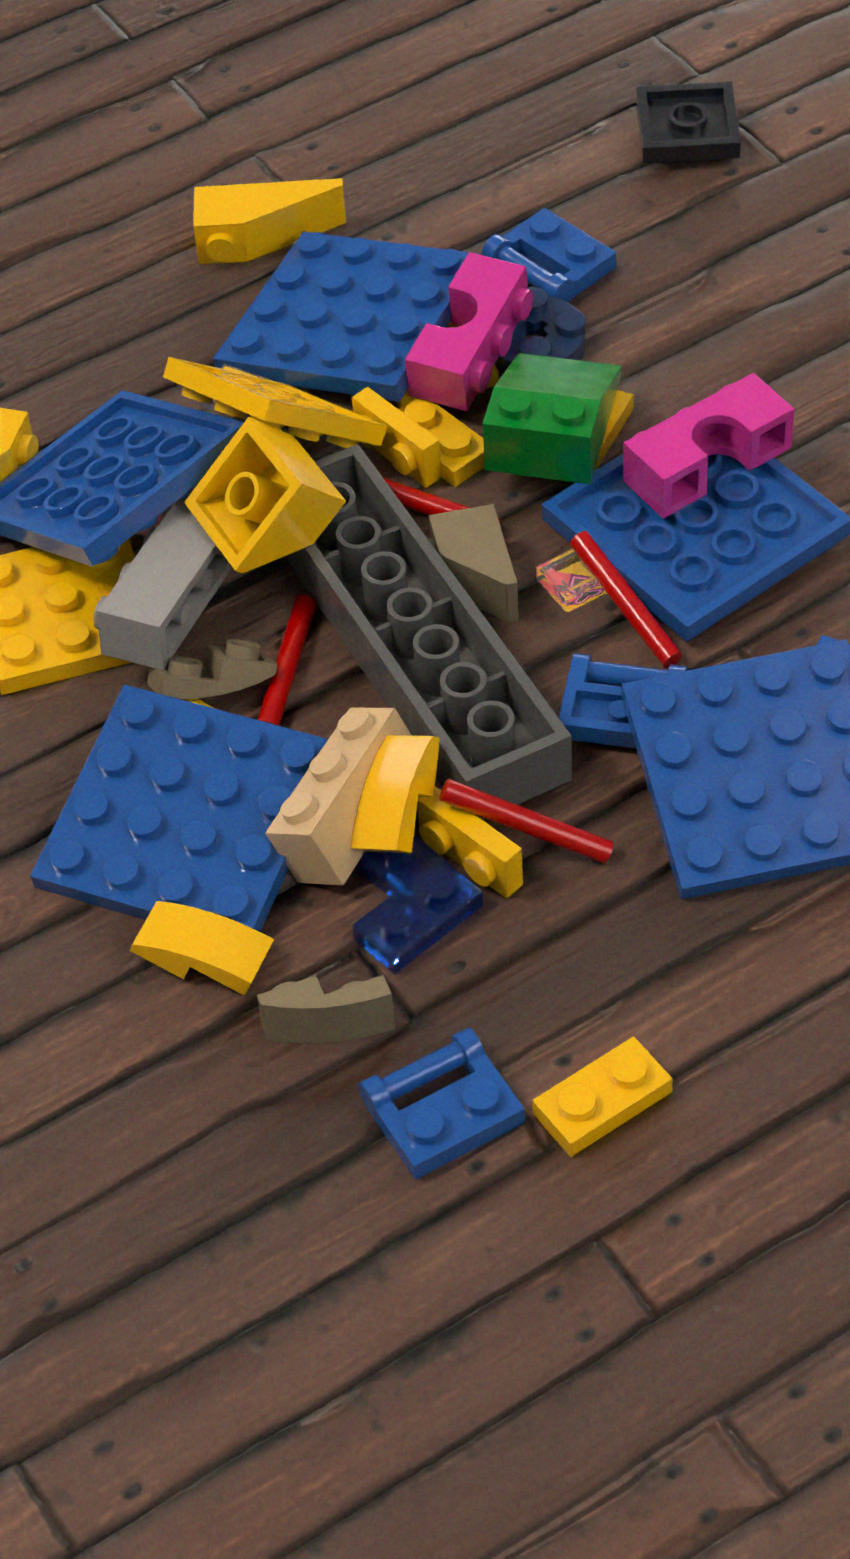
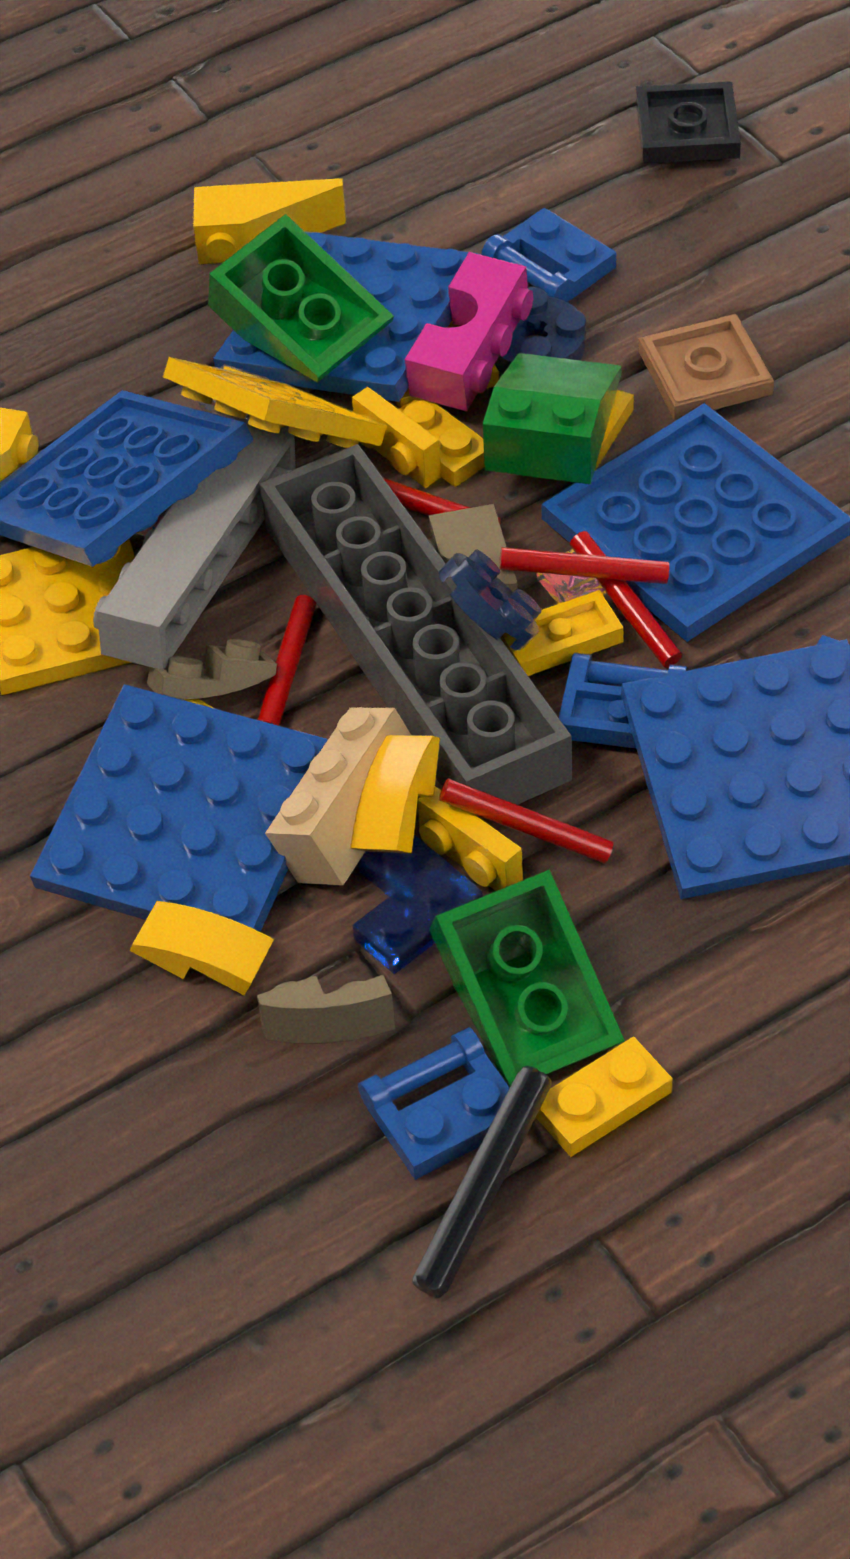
(263, 497): yellow slope -> none
(295, 301): none -> green slope
(482, 1182): none -> black axle
(490, 600): none -> dark blue plate
(526, 978): none -> green slope
(569, 628): none -> yellow plate
(584, 565): none -> red bar
(671, 459): dark pink arch -> none
(705, 365): none -> medium nougat plate

